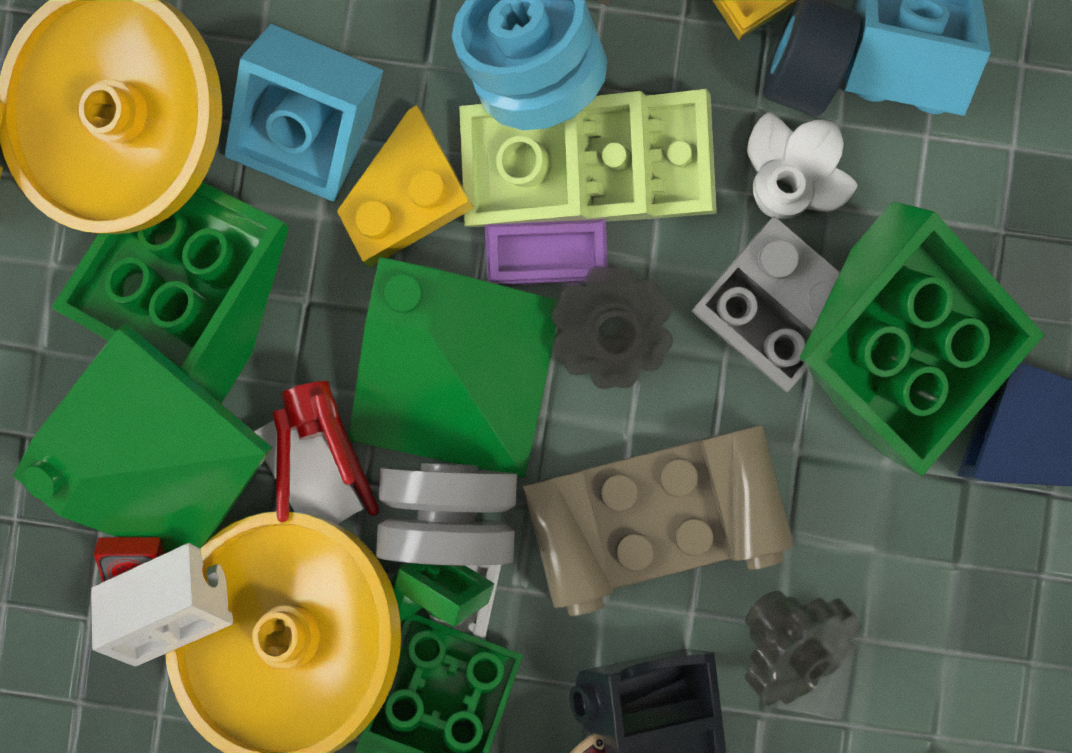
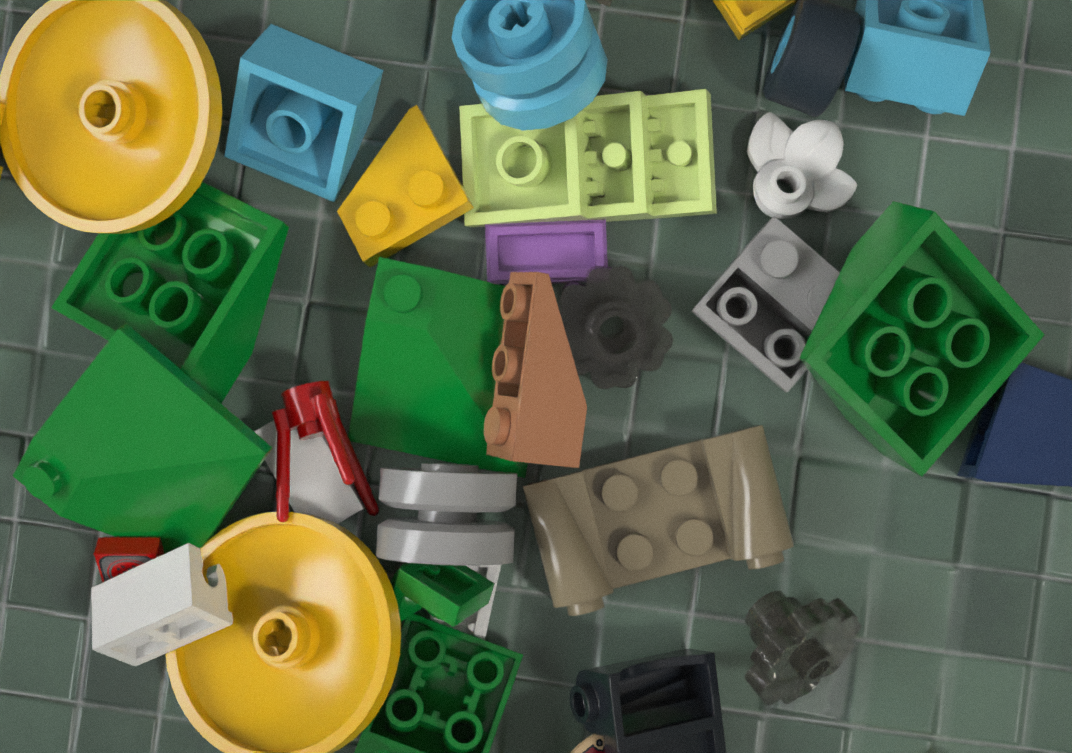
(537, 392): none -> nougat slope

